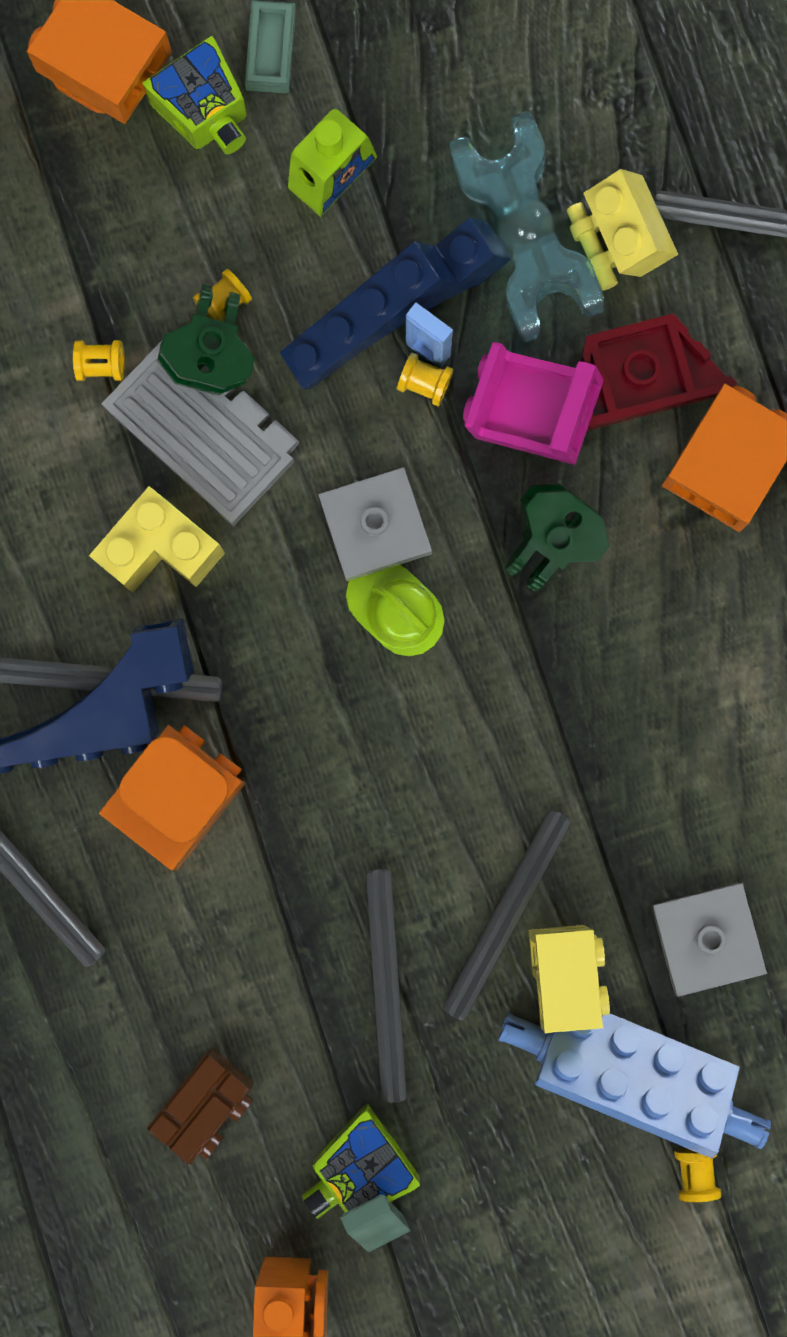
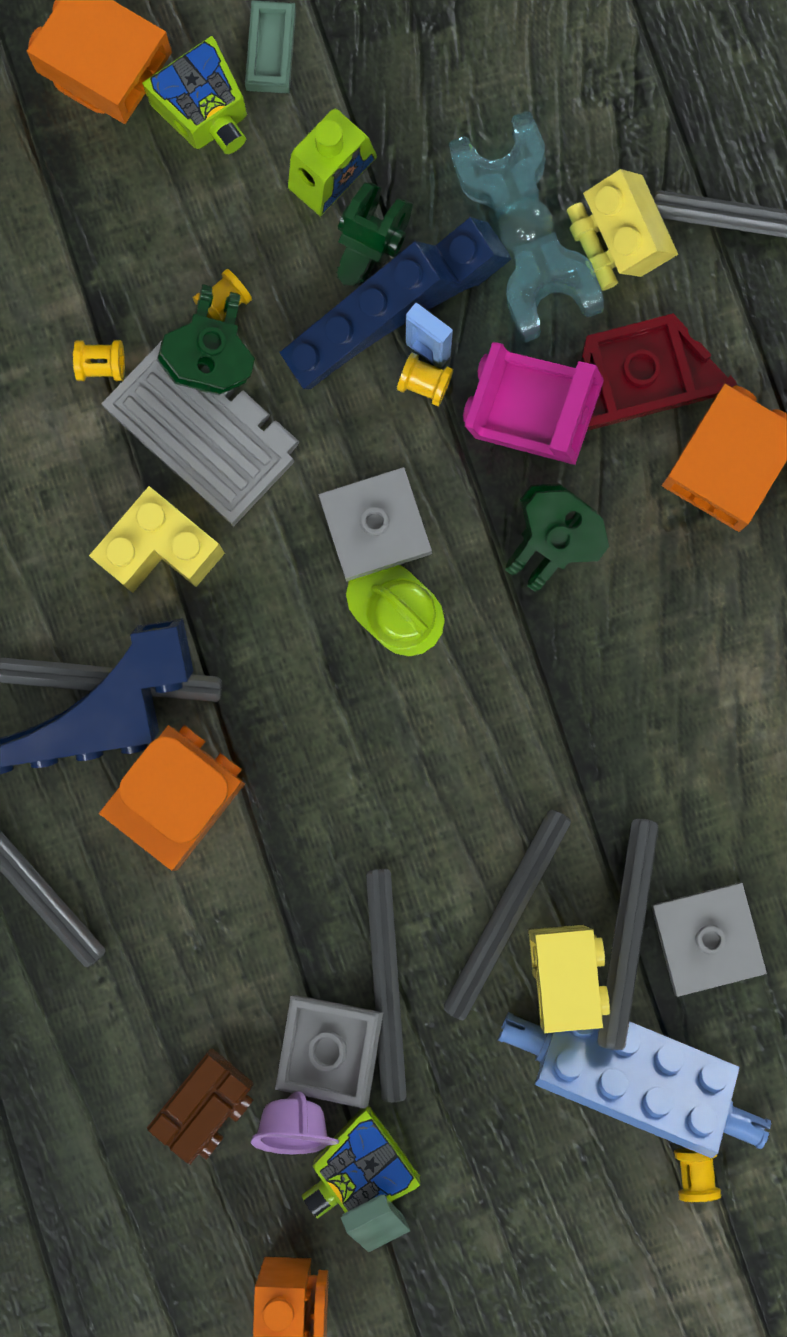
(292, 1127): none -> lavender piece
(329, 1051): none -> light grey plate
(369, 237): none -> dark green hinge
(628, 933): none -> dark grey axle

